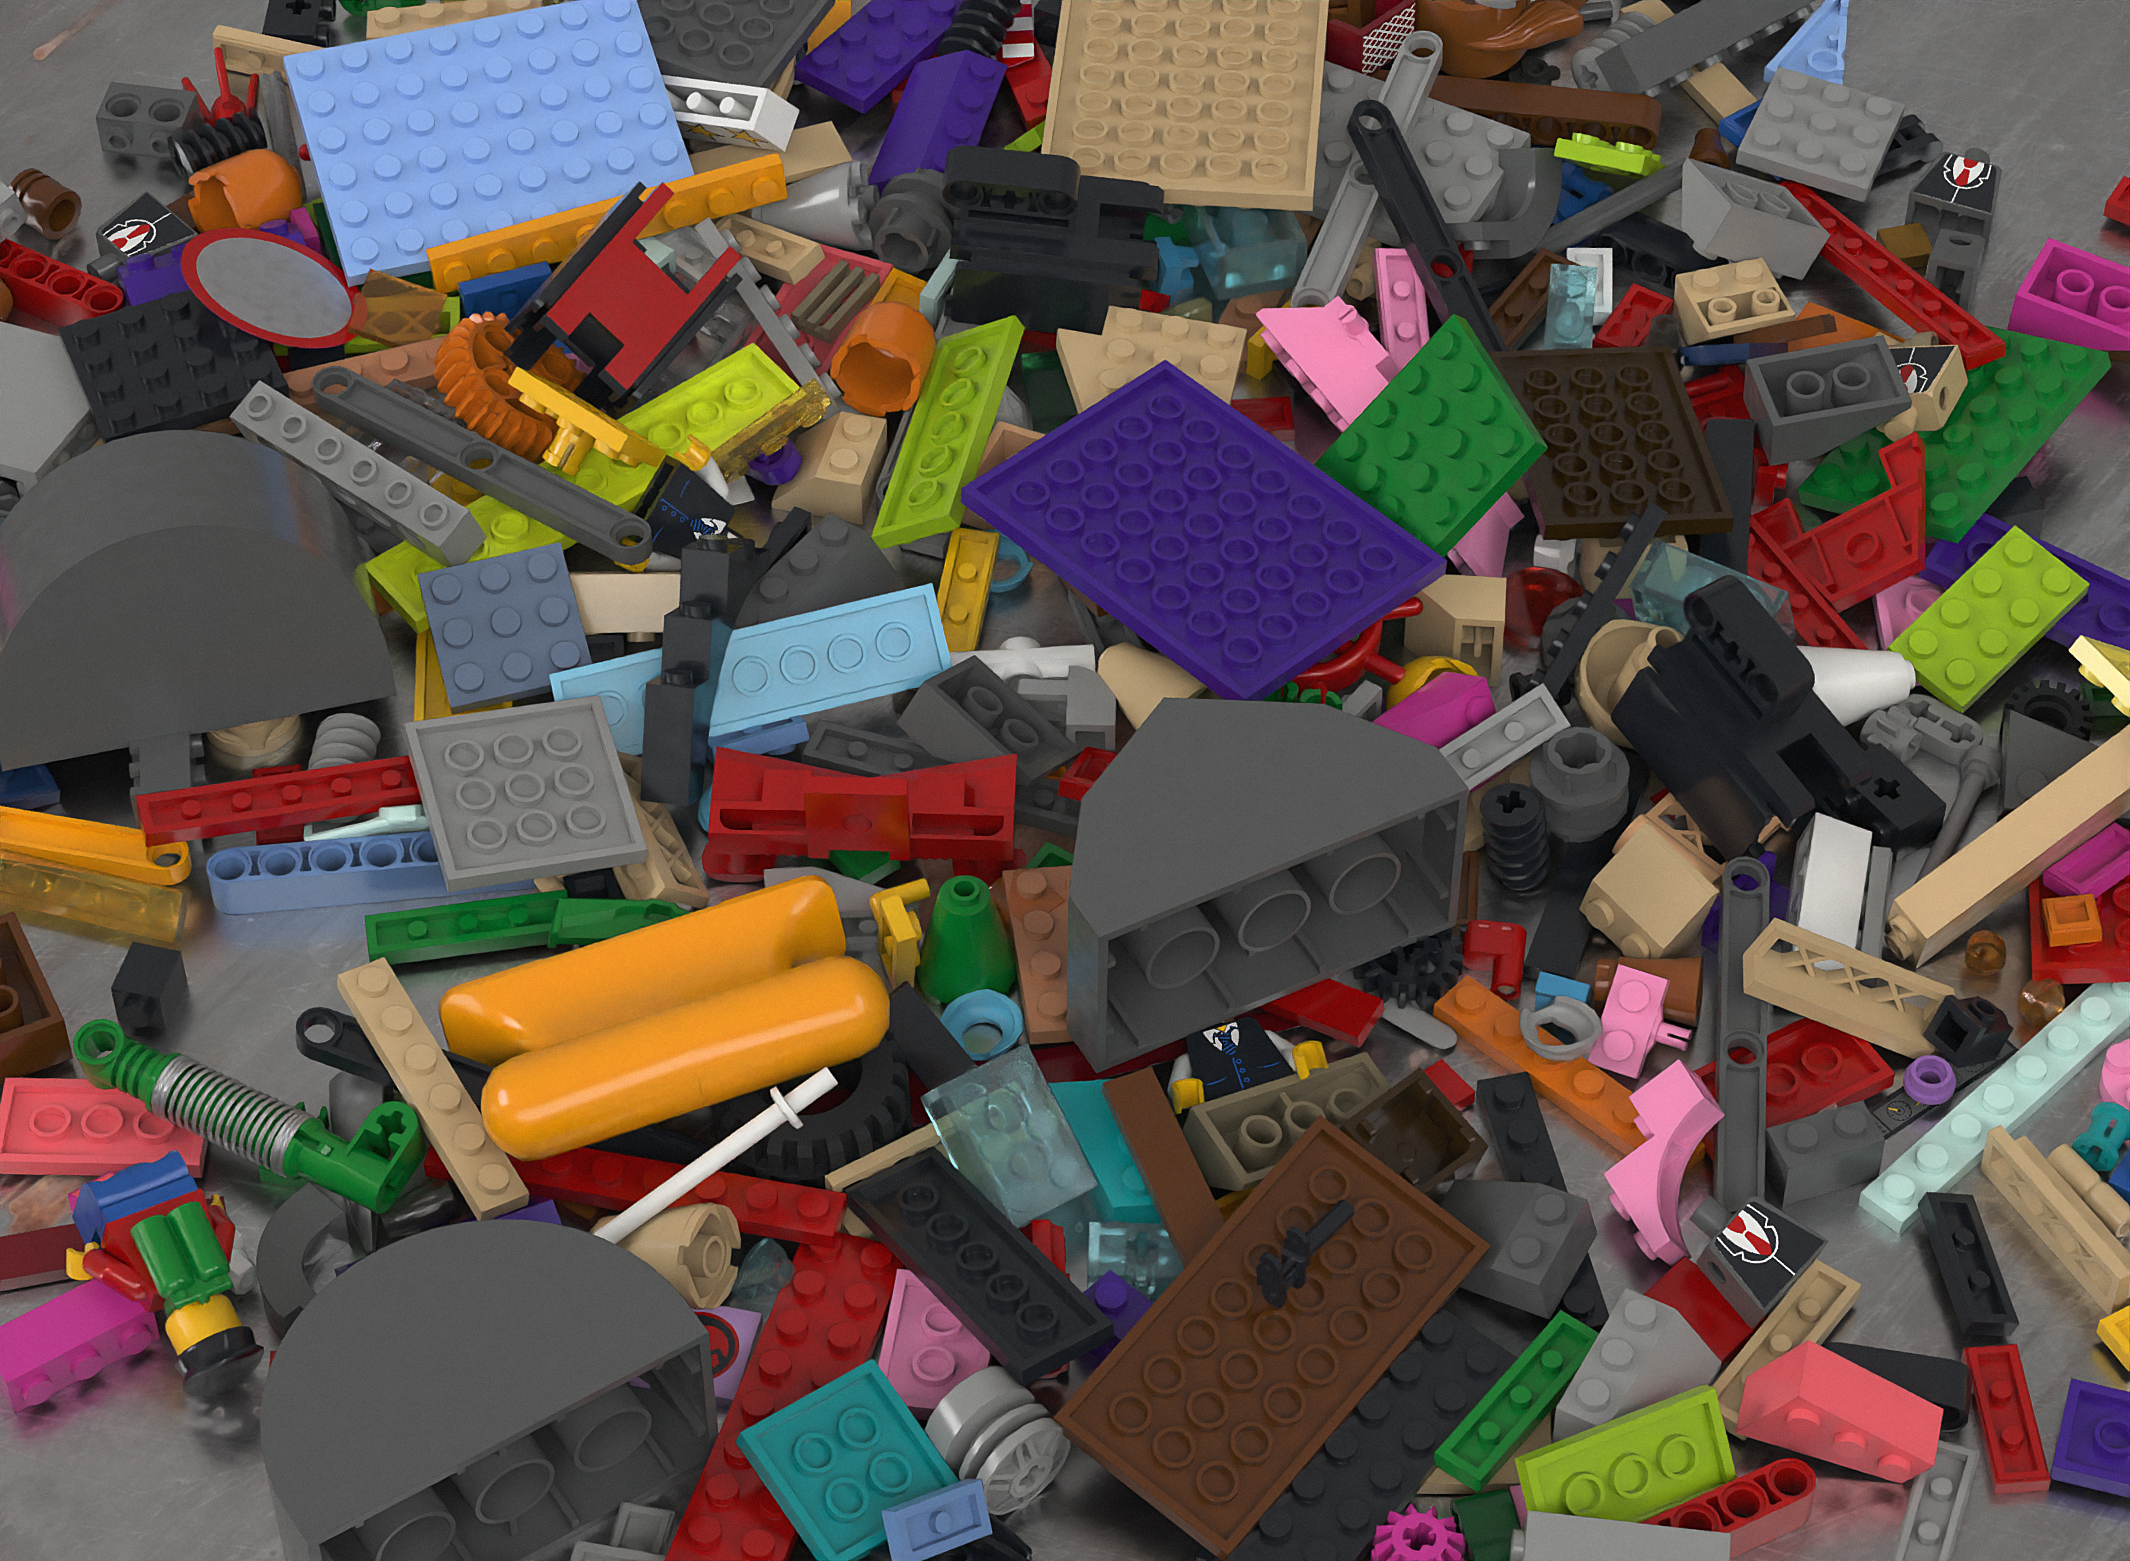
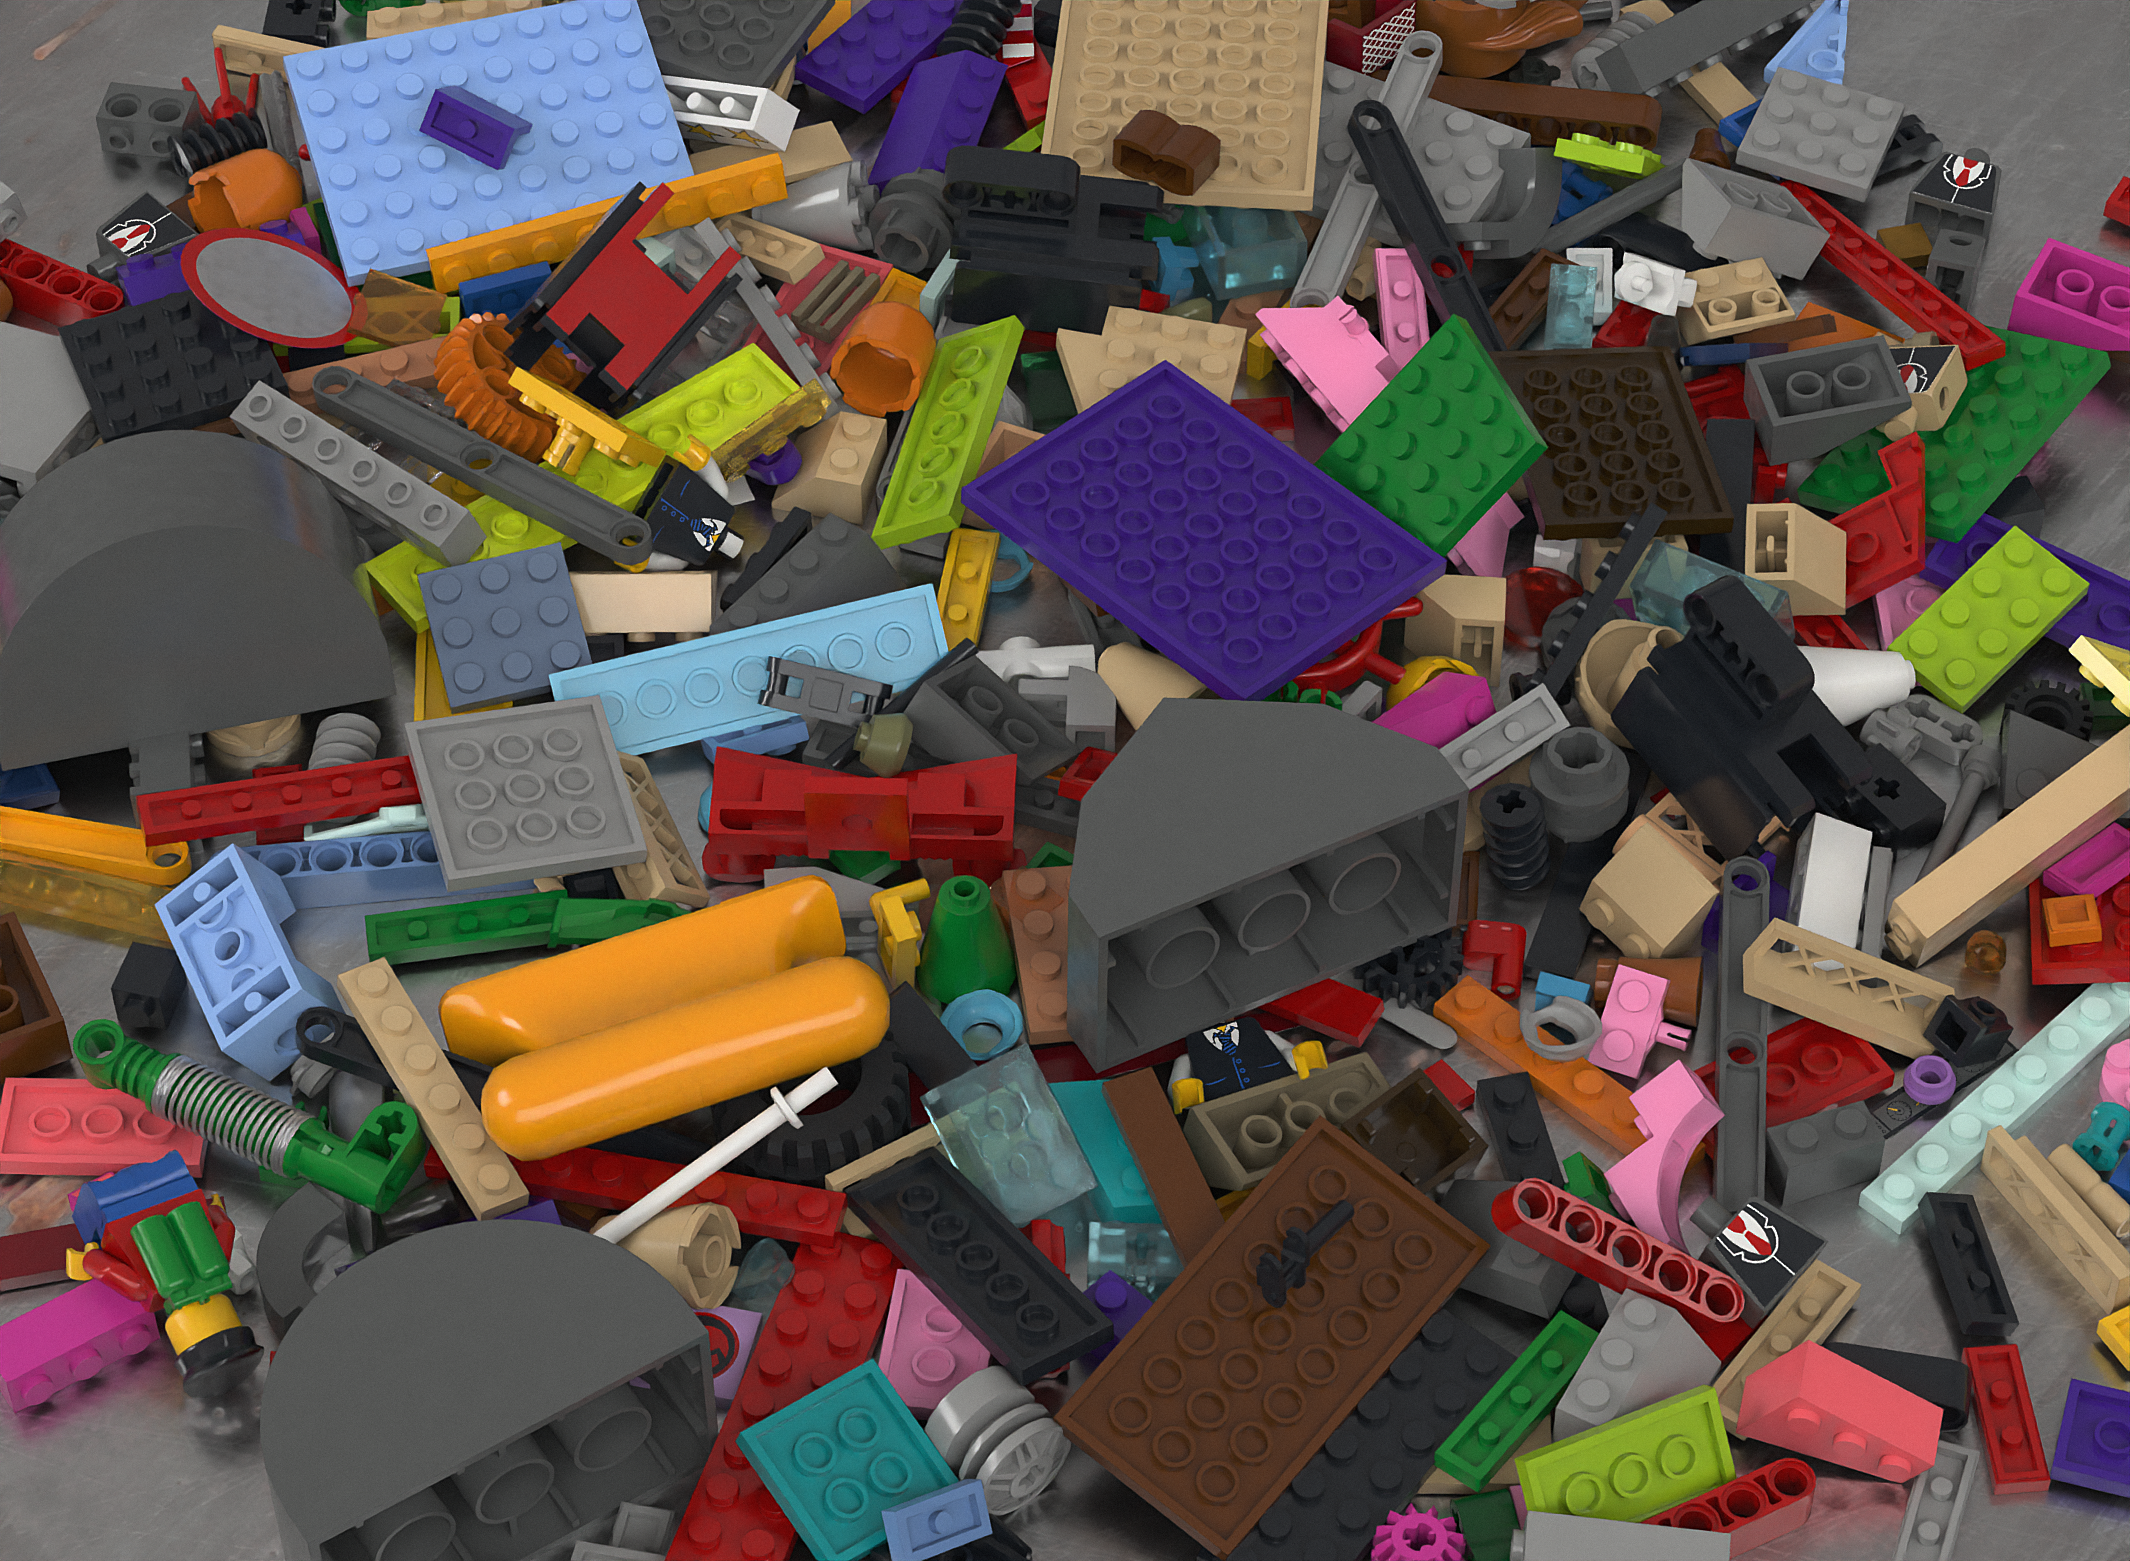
(47, 203): reddish brown piece -> none
(241, 962): none -> light blue plate
(310, 1076): none -> light grey plate
(473, 126): none -> dark purple panel
(695, 638): black arch -> none
(823, 692): none -> plate
(845, 754): none -> black bar
(884, 743): none -> olive cone
(1166, 152): none -> reddish brown brick
(1588, 1182): none -> green plate
(1594, 1257): none -> red beam
(1653, 284): none -> white hips
(1798, 555): none -> tan slope
(2041, 1002): clear orange plate -> none

